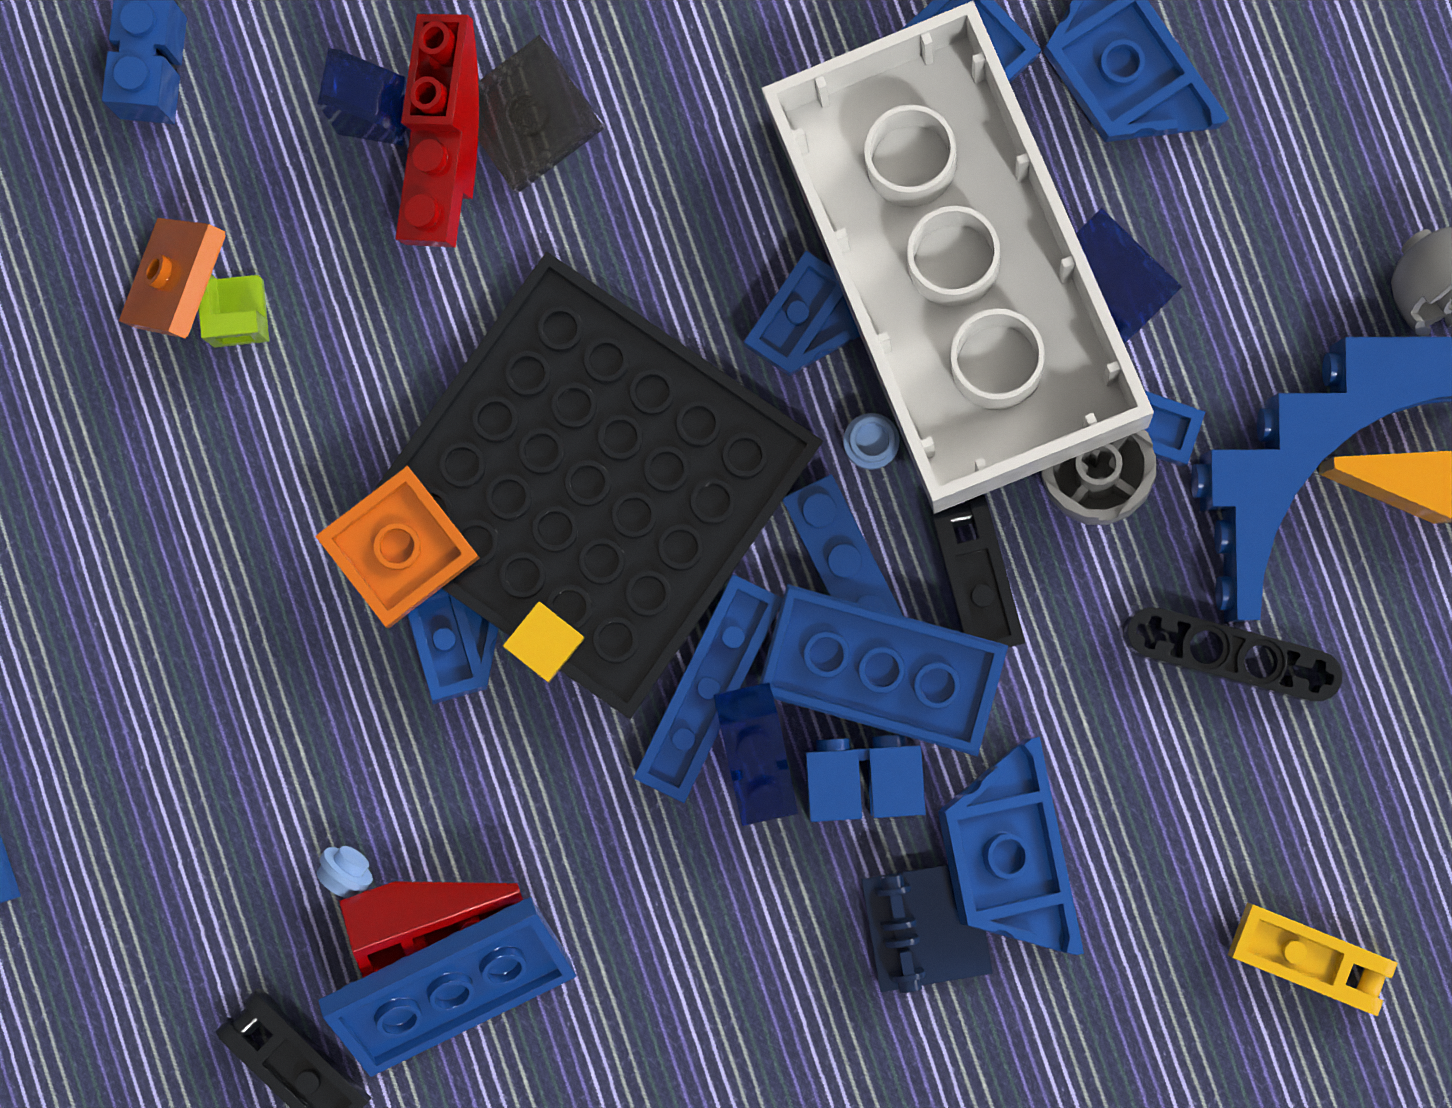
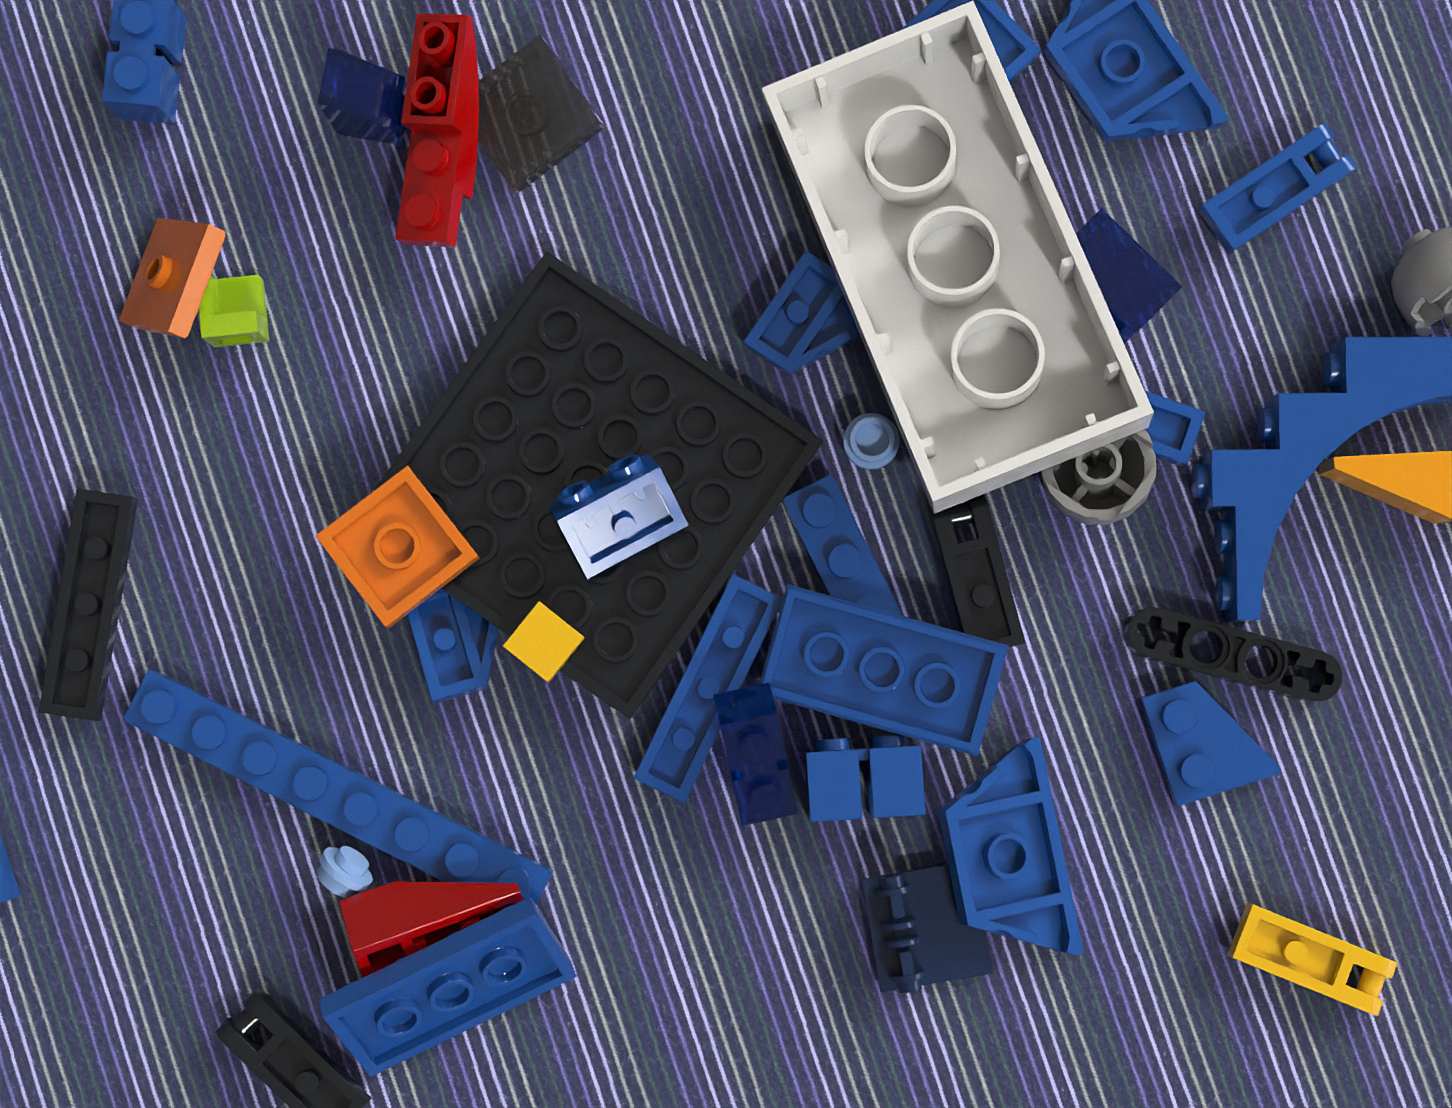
(88, 605): none -> black plate
(327, 788): none -> blue plate
(617, 513): none -> bracket
(1201, 744): none -> blue wing
(1275, 189): none -> blue plate

